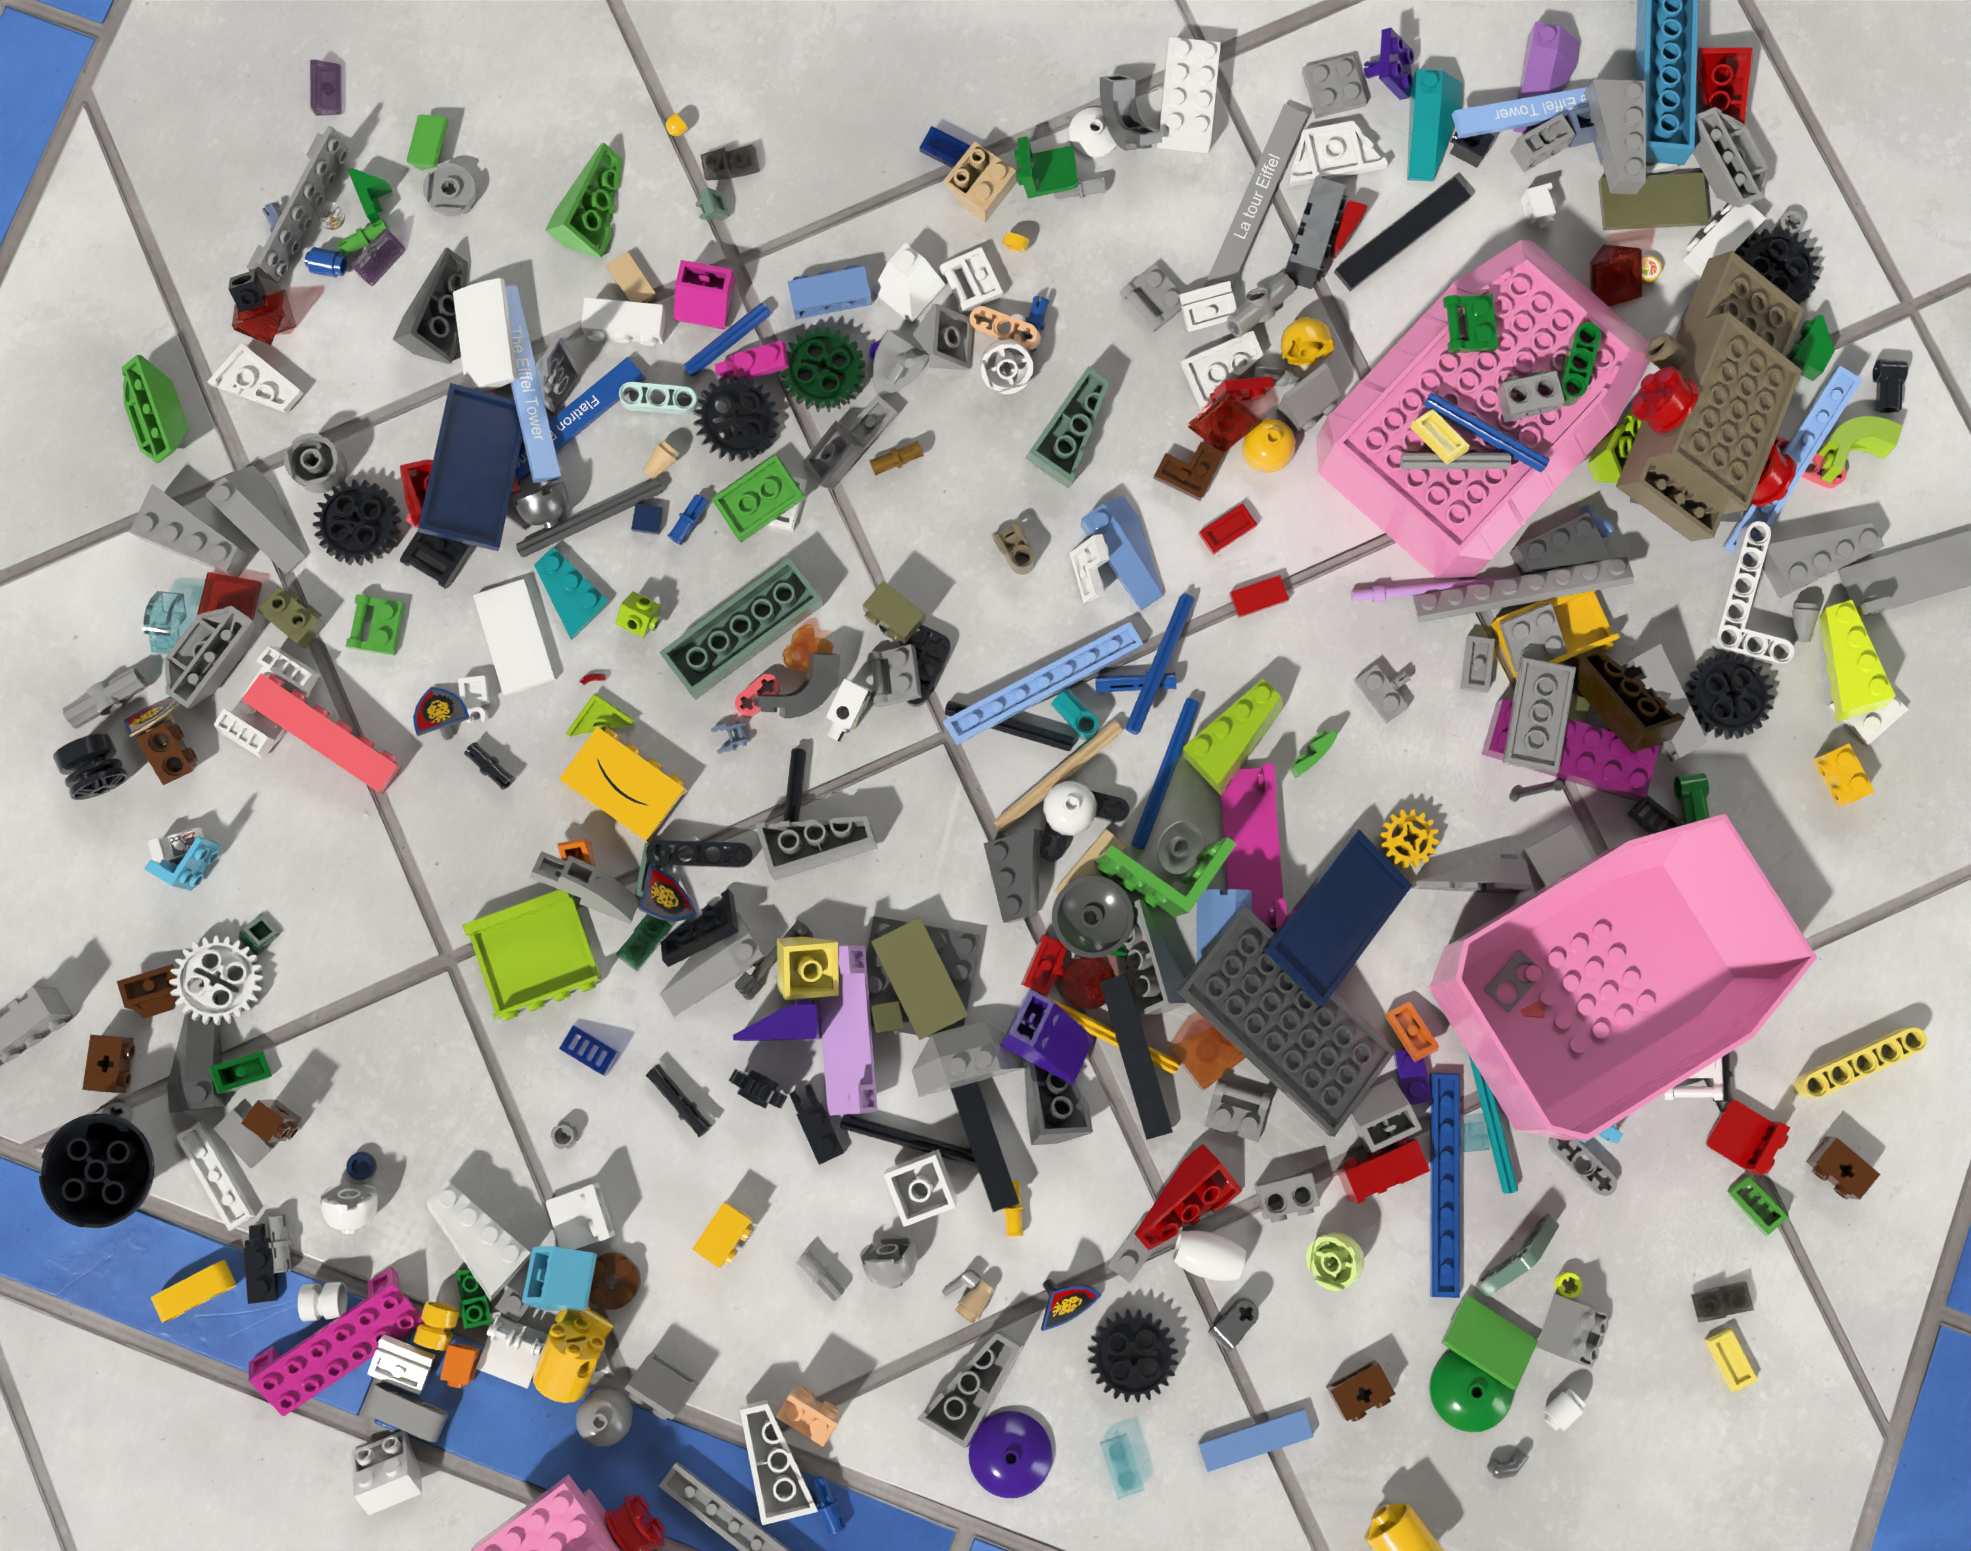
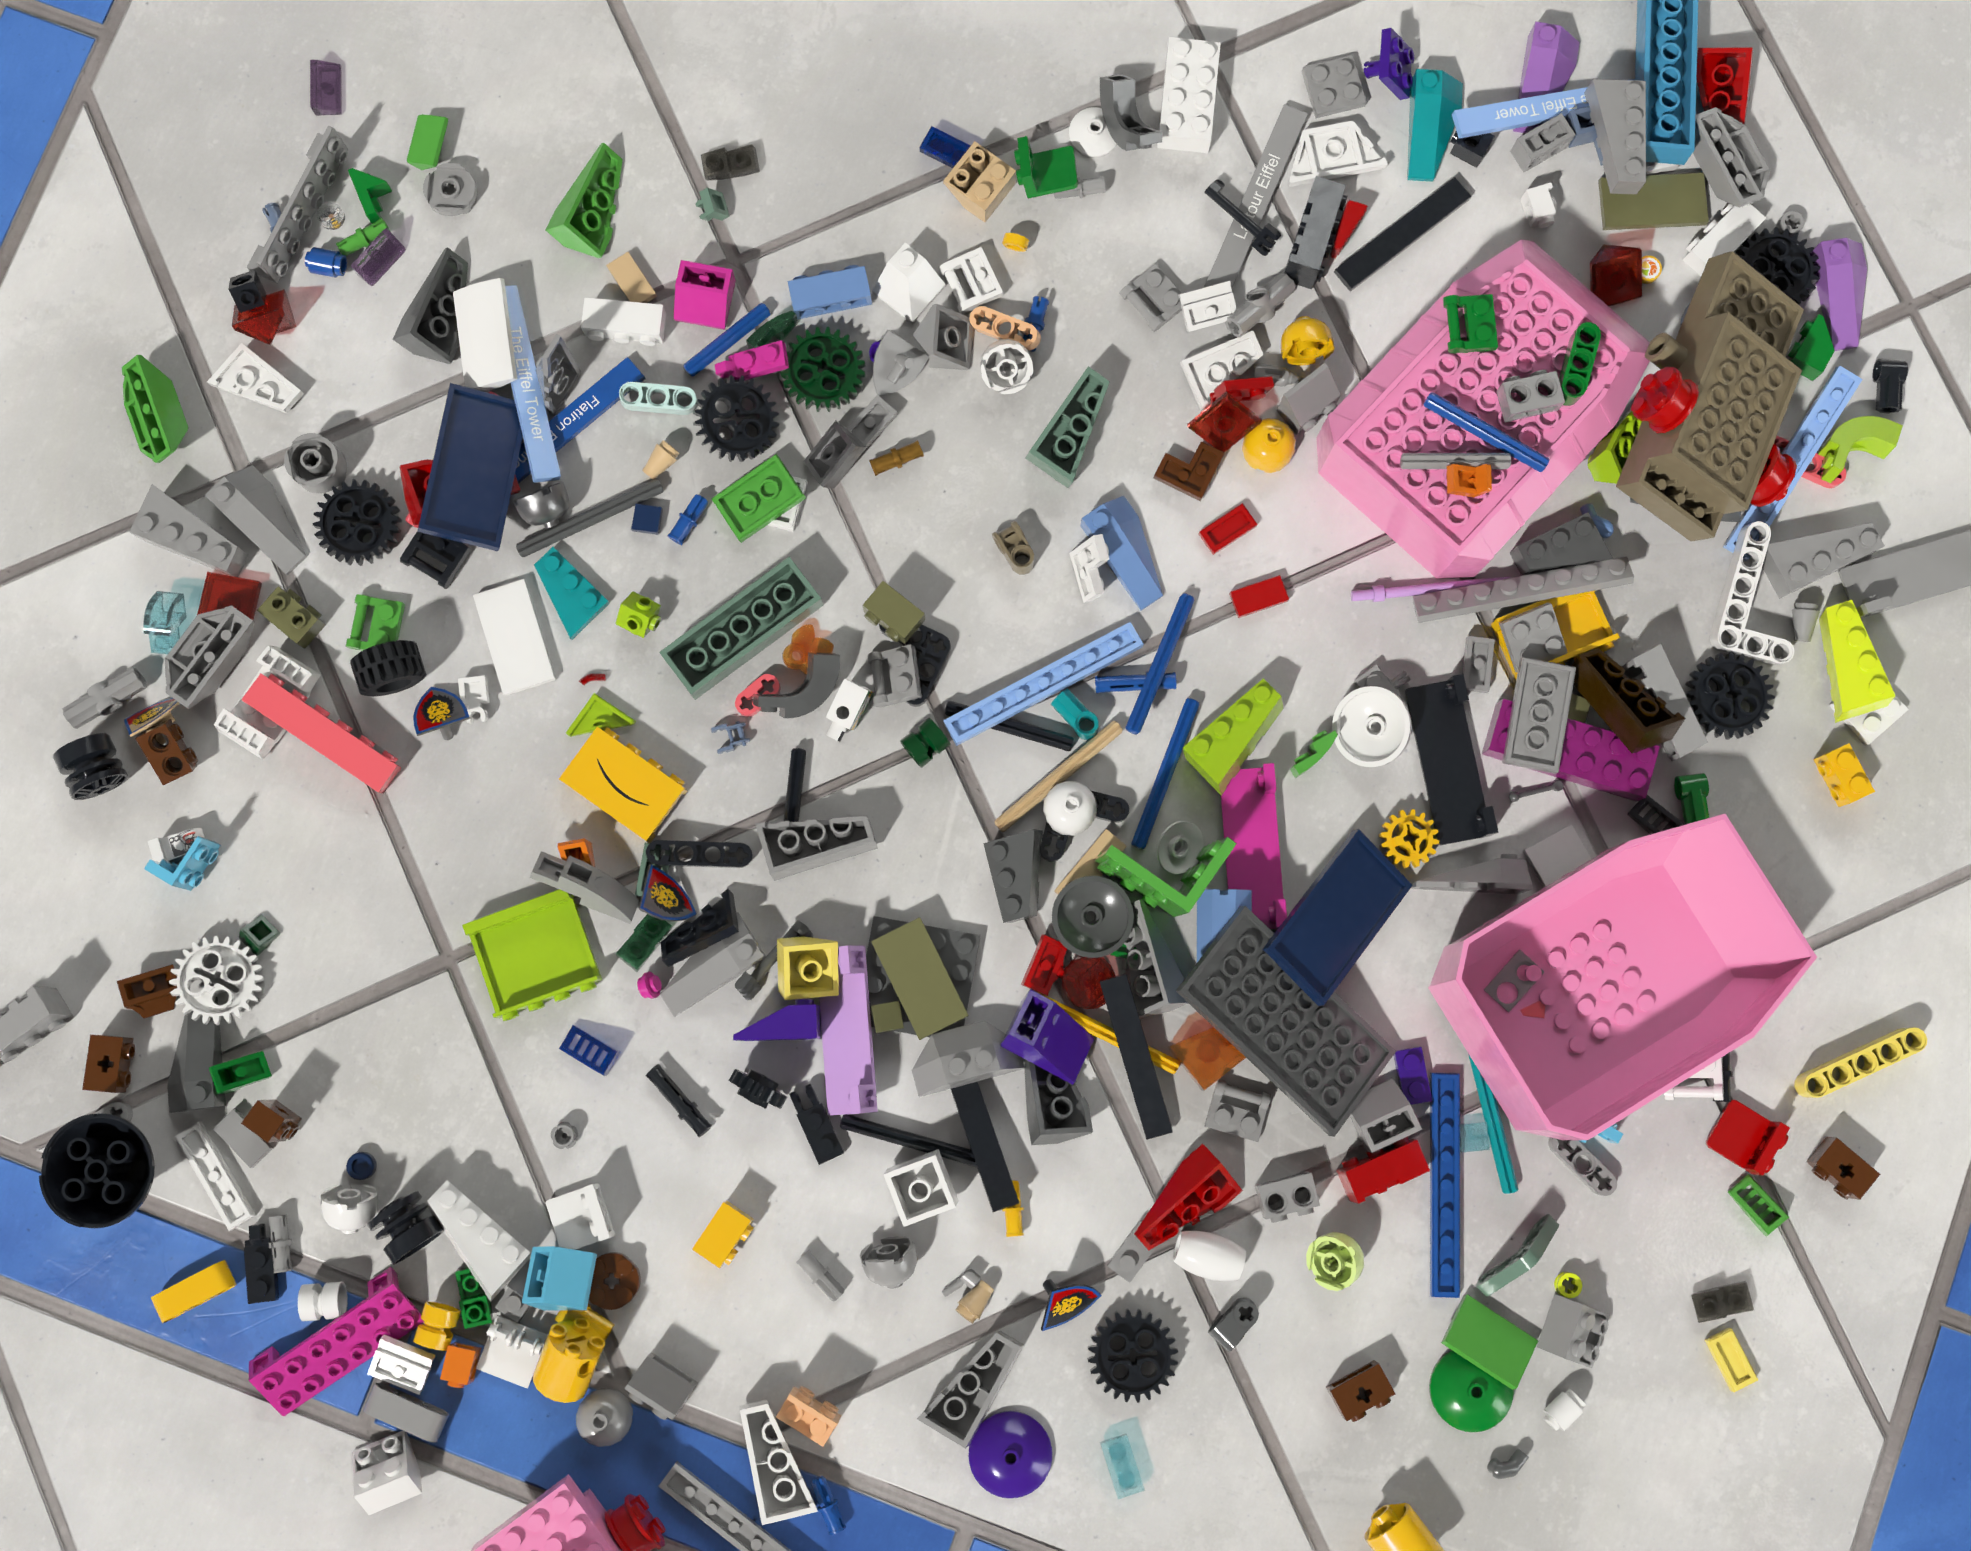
(388, 668): none -> black tyre
(405, 1227): none -> black wheel
(489, 765): black pin -> none
(649, 985): none -> dark pink plate
(675, 125): yellow hinge -> none
(777, 327): none -> clear green slope
(925, 742): none -> dark green wheel
(1255, 1440): medium blue tile -> none
(1264, 237): none -> black hinge
(1355, 724): none -> white dish
(1412, 1031): orange plate -> none
(1440, 436): light yellow tile -> none
(1449, 761): none -> black bracket
(1469, 480): none -> orange bracket
(1841, 289): none -> medium lavender wedge

